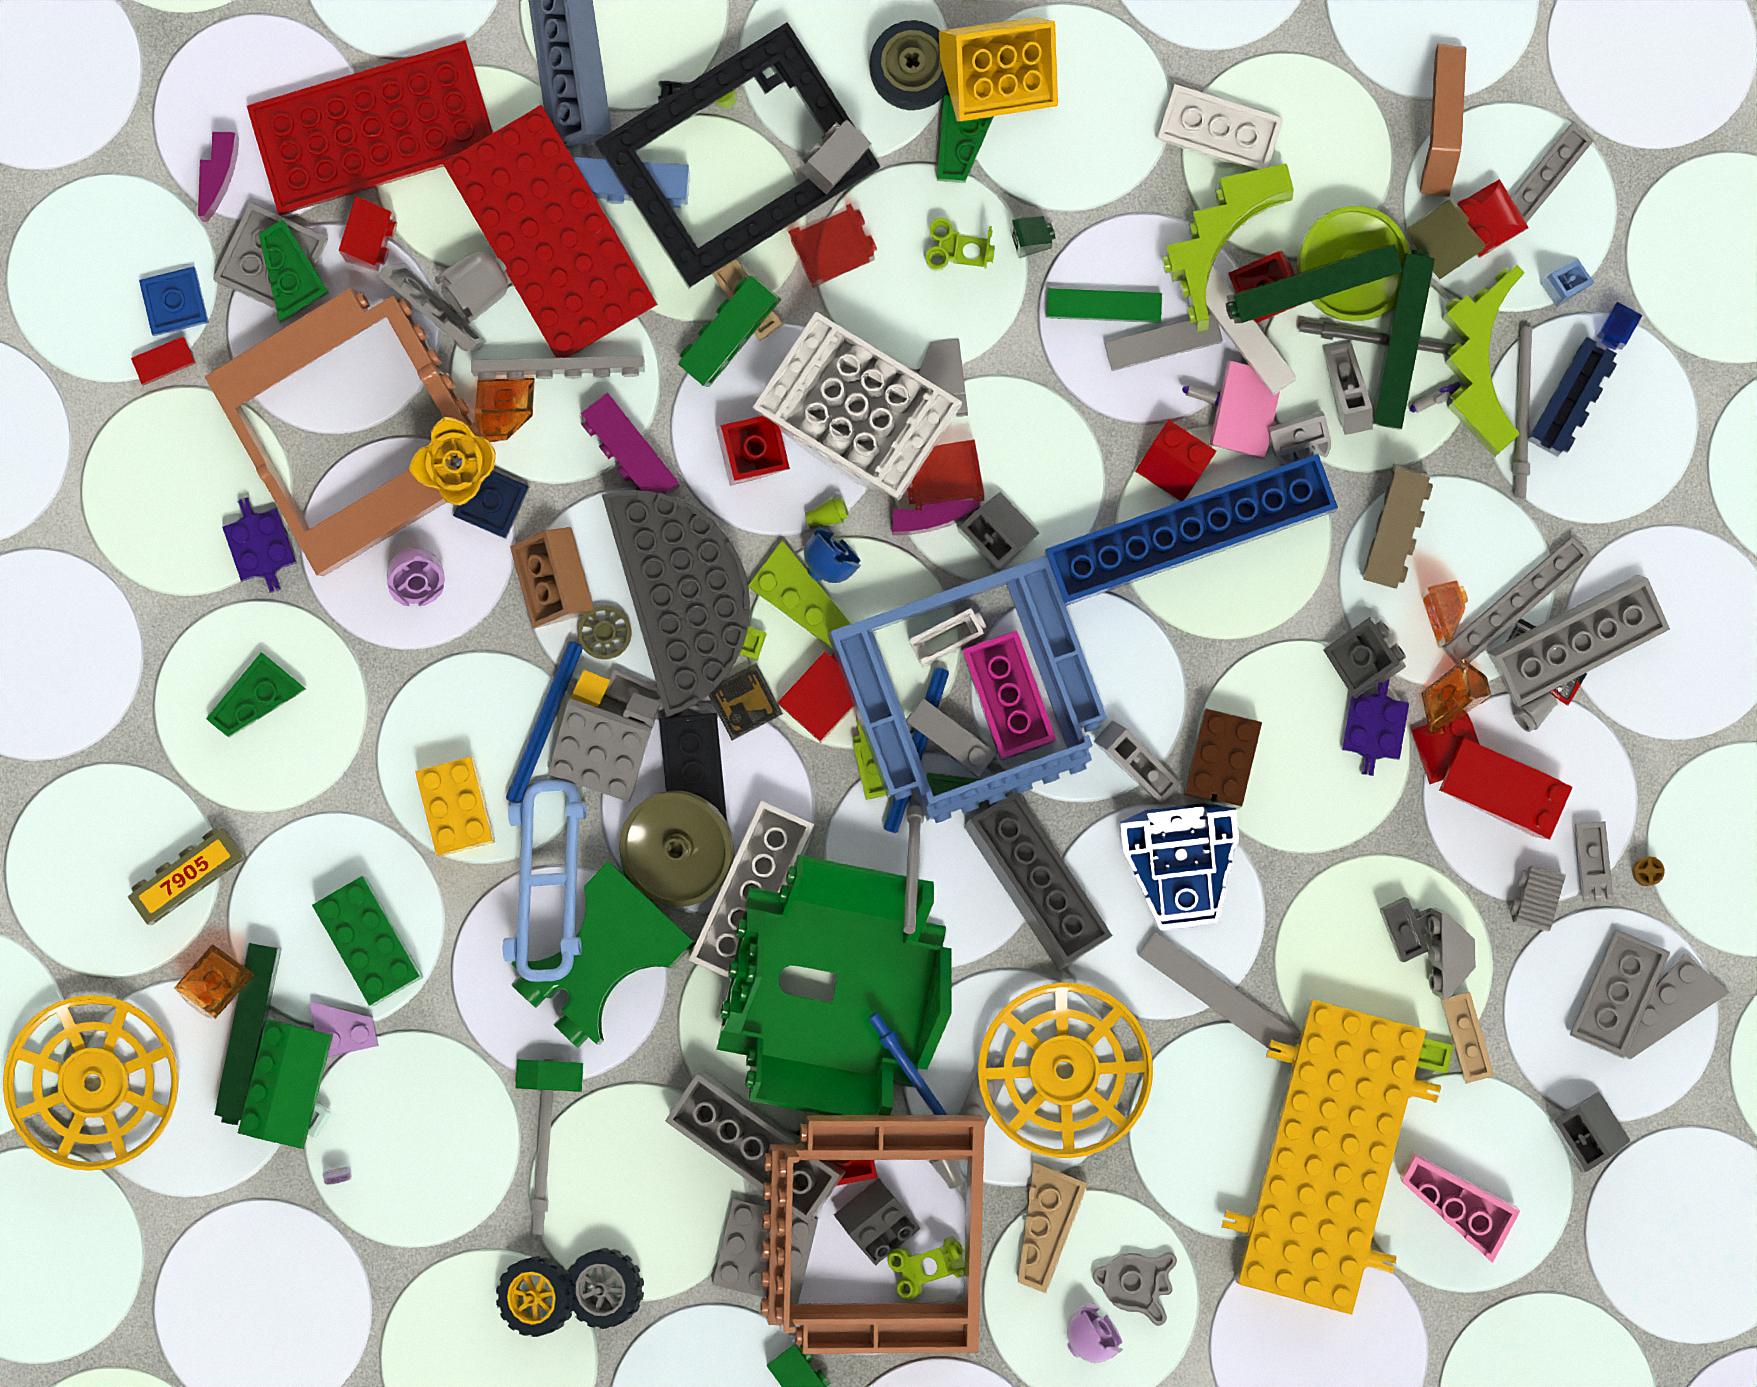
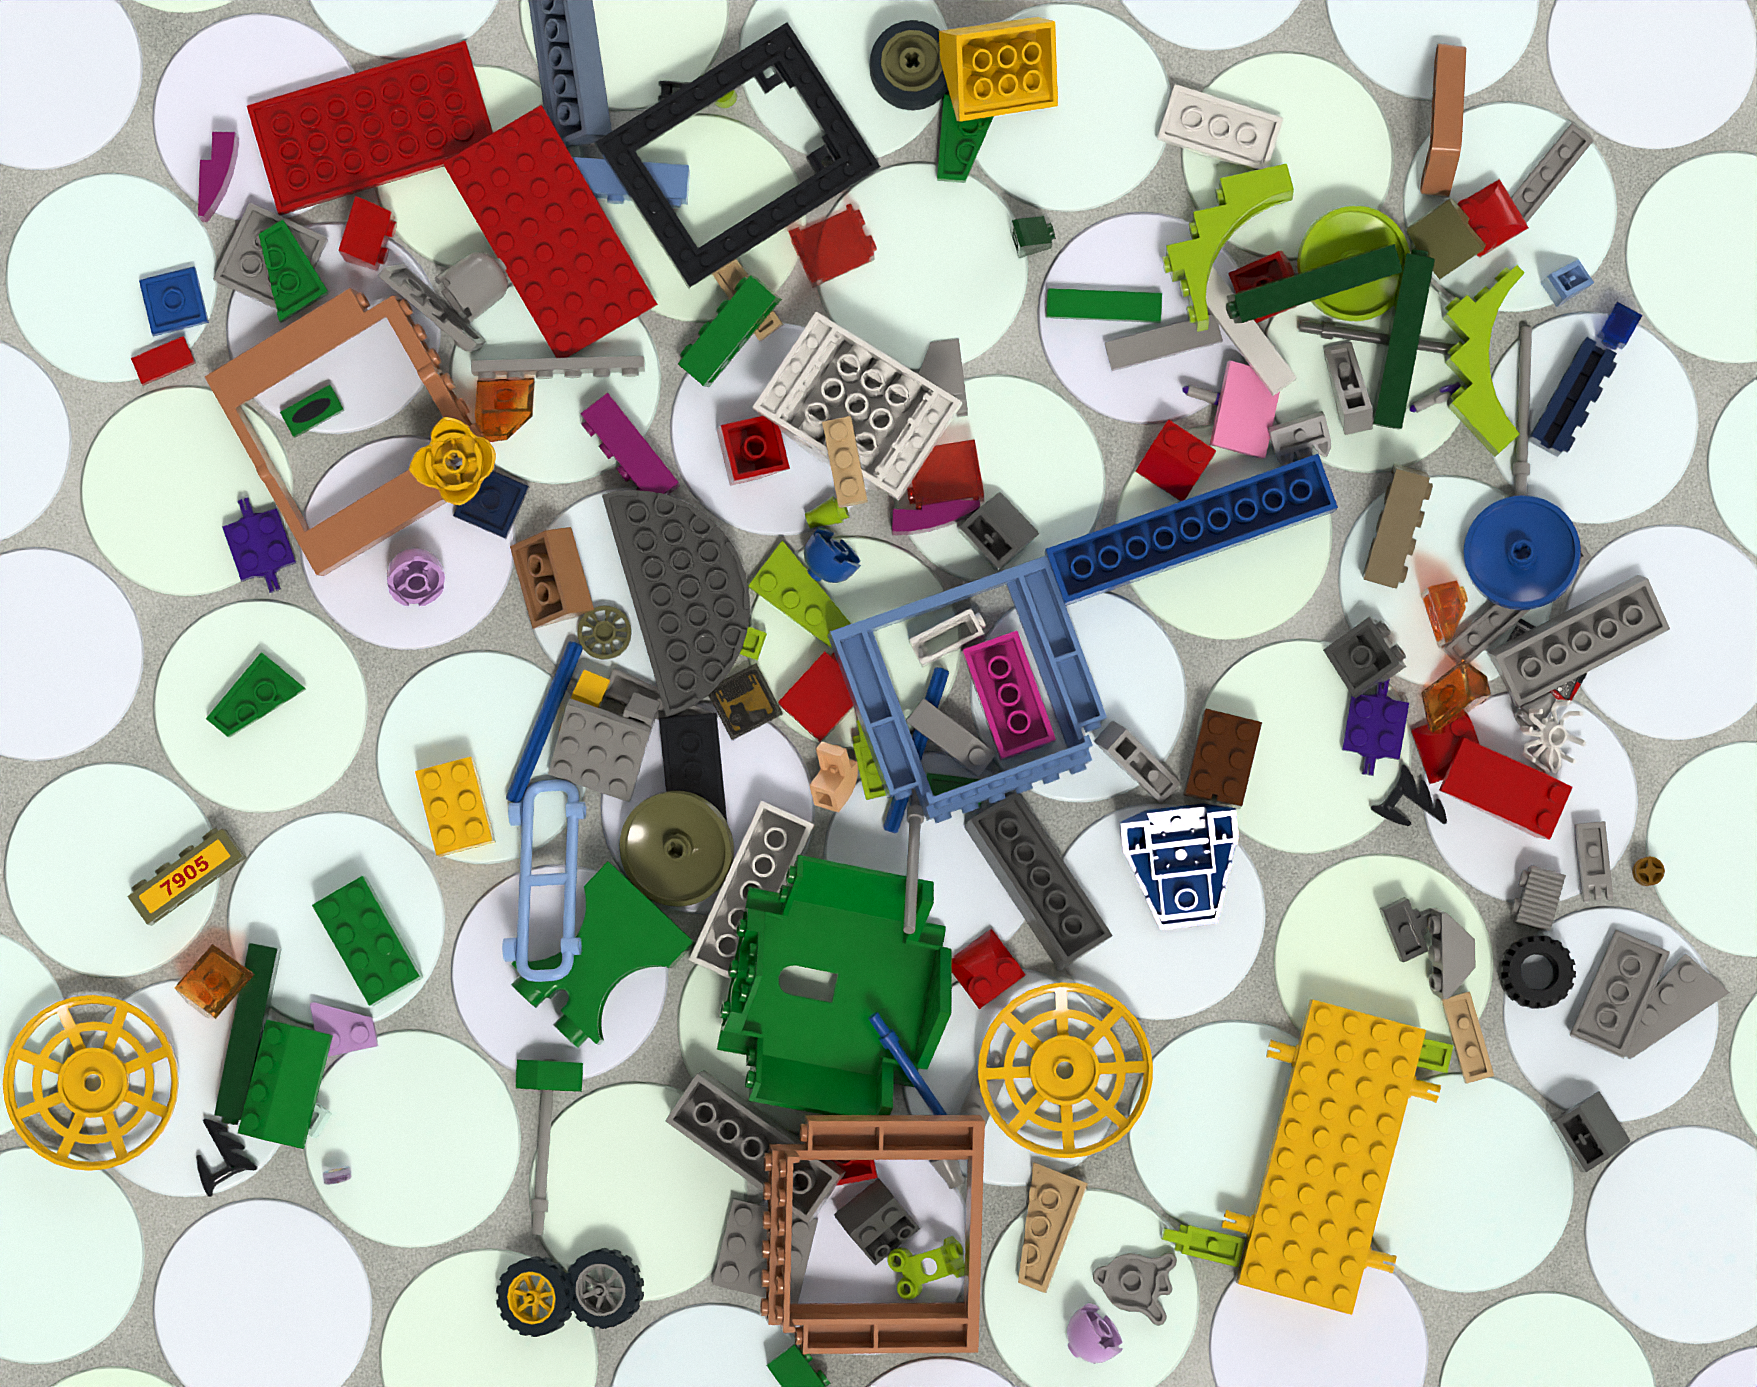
(235, 1162): none -> black piece
(312, 411): none -> green tile
(836, 778): none -> light nougat brick
(837, 155): light grey brick -> none
(845, 462): none -> tan plate
(952, 246): lime piece -> none
(986, 969): none -> red slope
(1206, 1244): none -> lime hinge
(1215, 992): light grey tile -> none
(1407, 787): none -> black piece
(1468, 1208): bright pink wedge -> none
(1522, 552): none -> blue dish
(1552, 738): none -> white animal
(1562, 972): none -> black tyre

